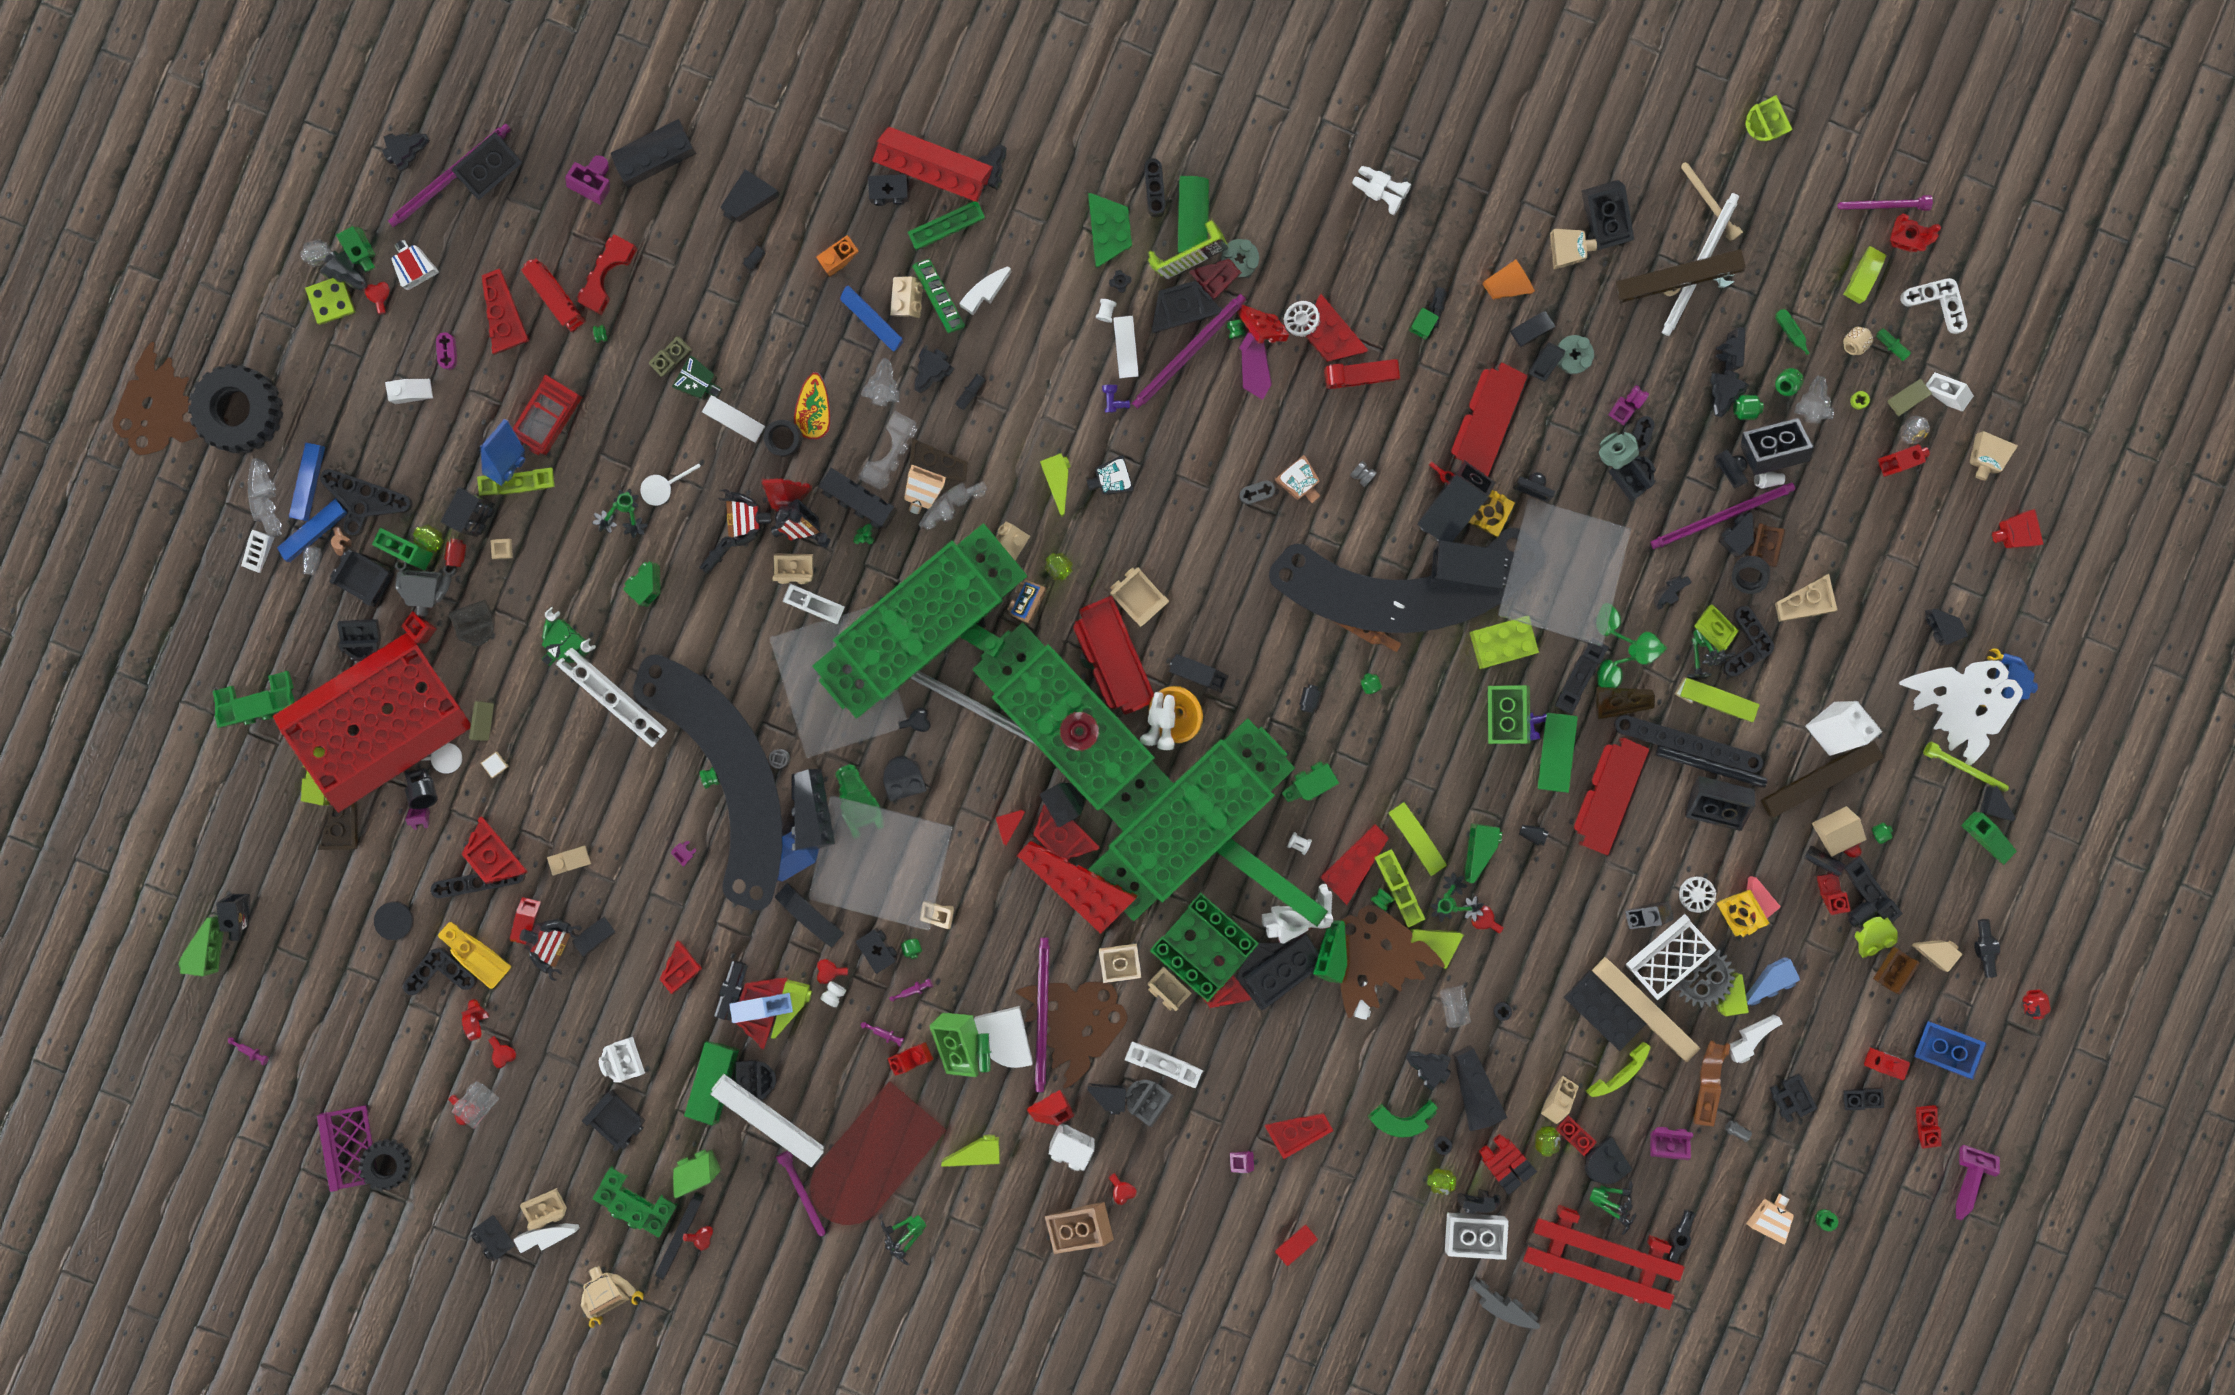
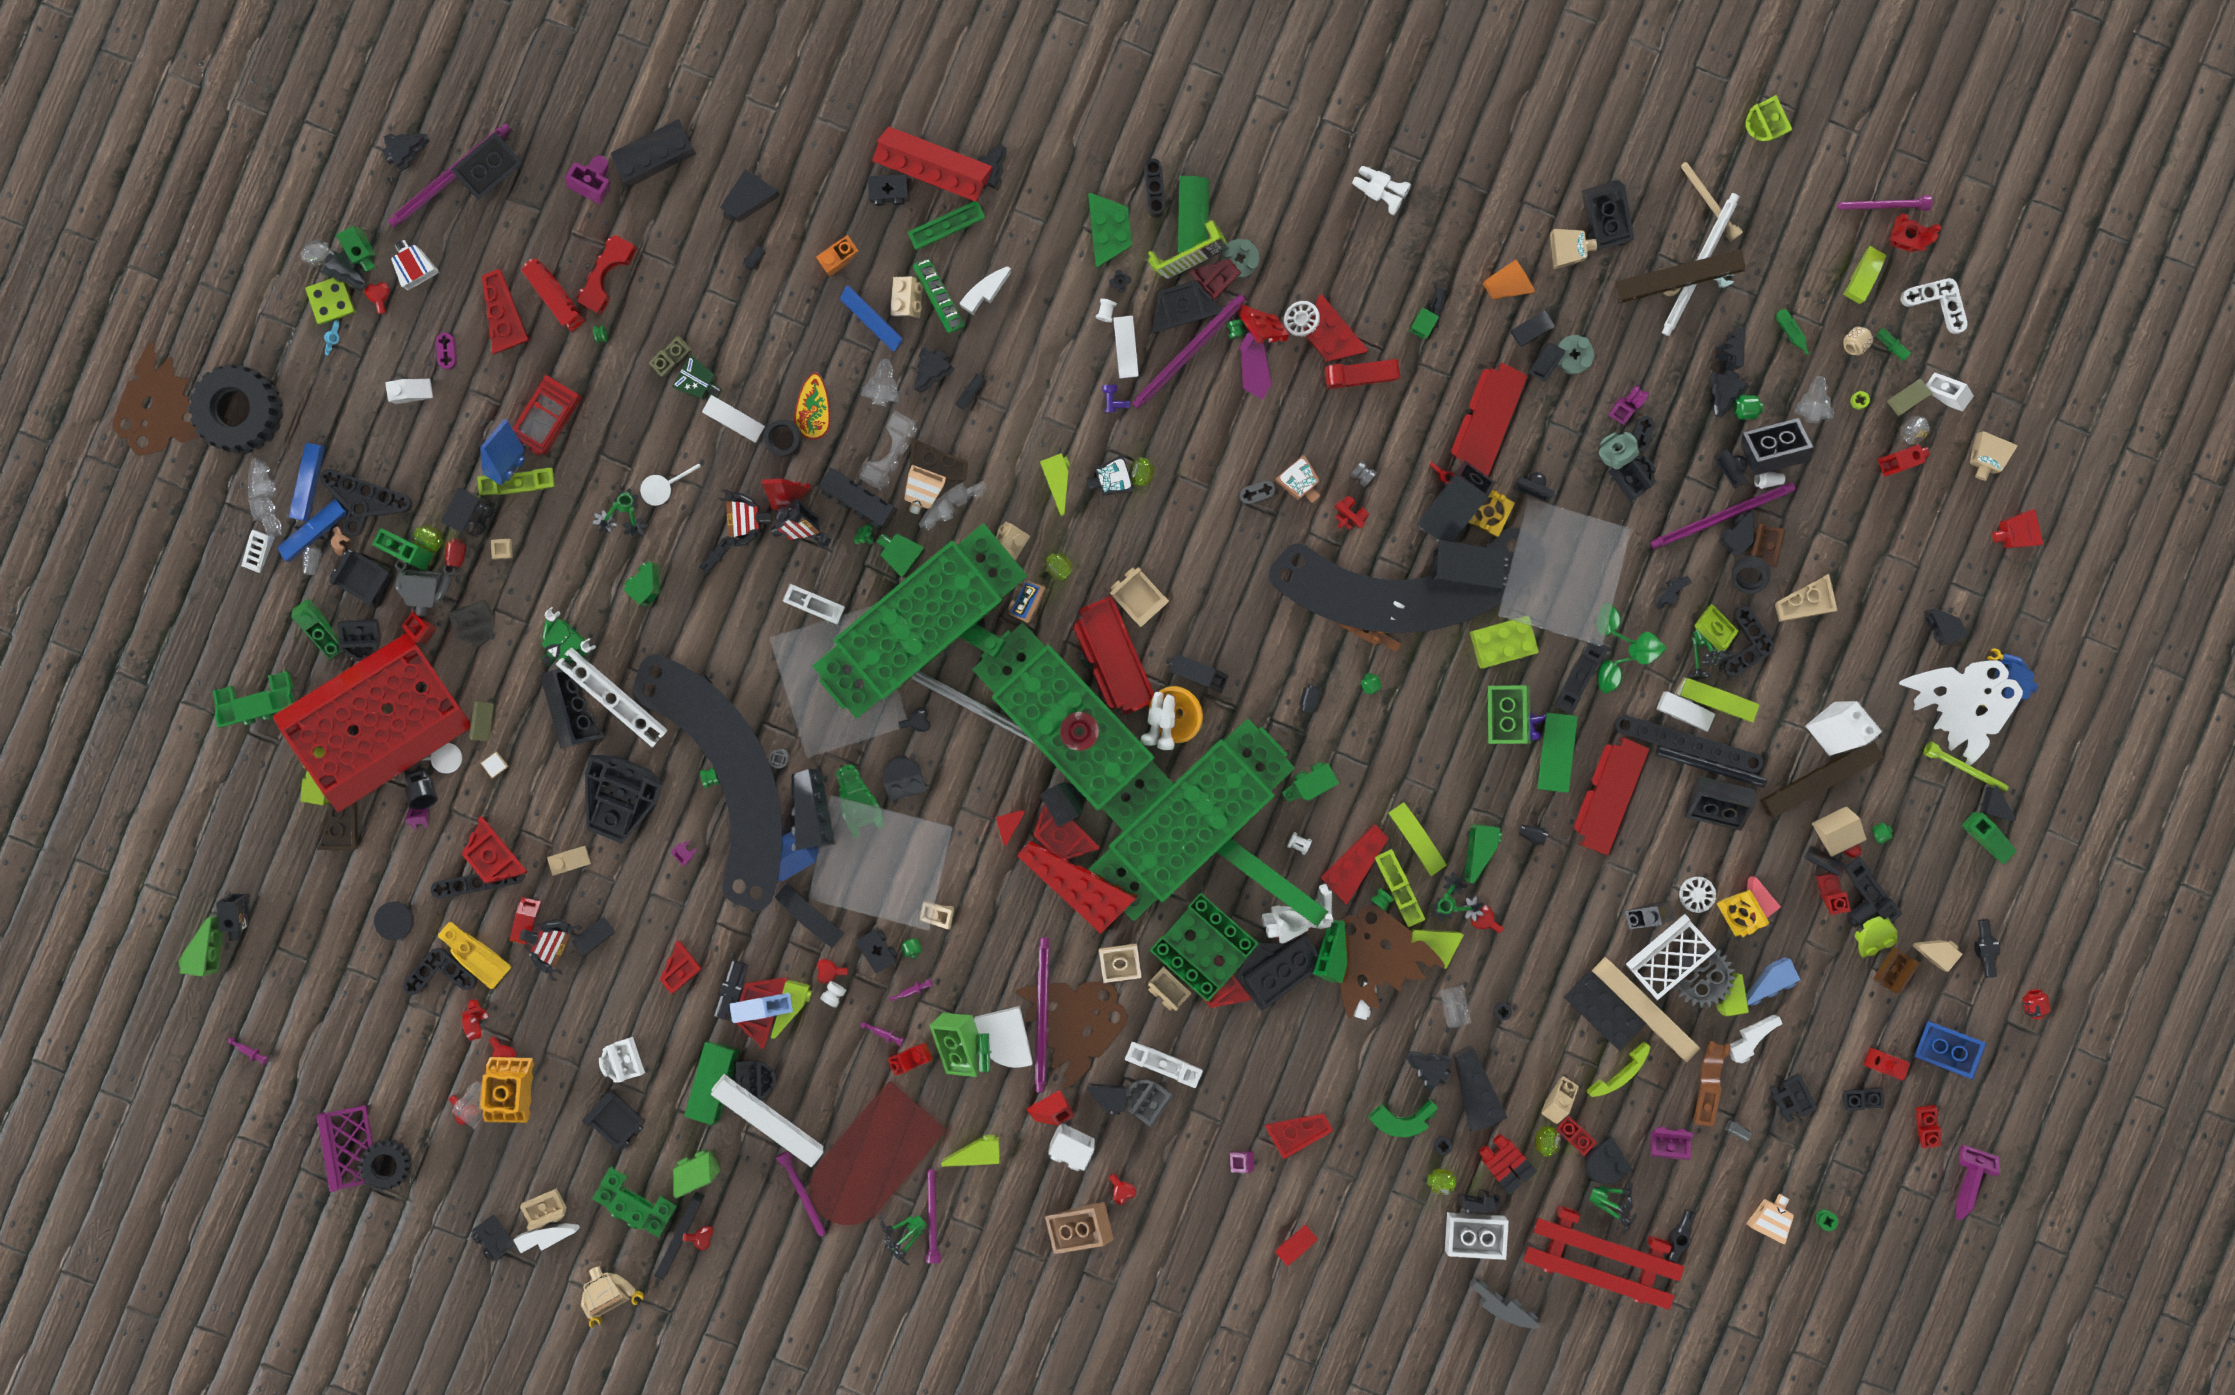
(316, 628): none -> green slope
(331, 337): none -> medium azure piece
(507, 1089): none -> light orange slope
(568, 710): none -> black wedge
(618, 795): none -> black wedge
(793, 568): tan bracket -> none
(900, 552): none -> green torso
(933, 1255): none -> magenta piece
(1141, 472): none -> clear neon green head
(1357, 519): none -> red hips
(1622, 701): dark brown wing -> none
(1685, 711): none -> white slope
(1789, 382): green head -> none

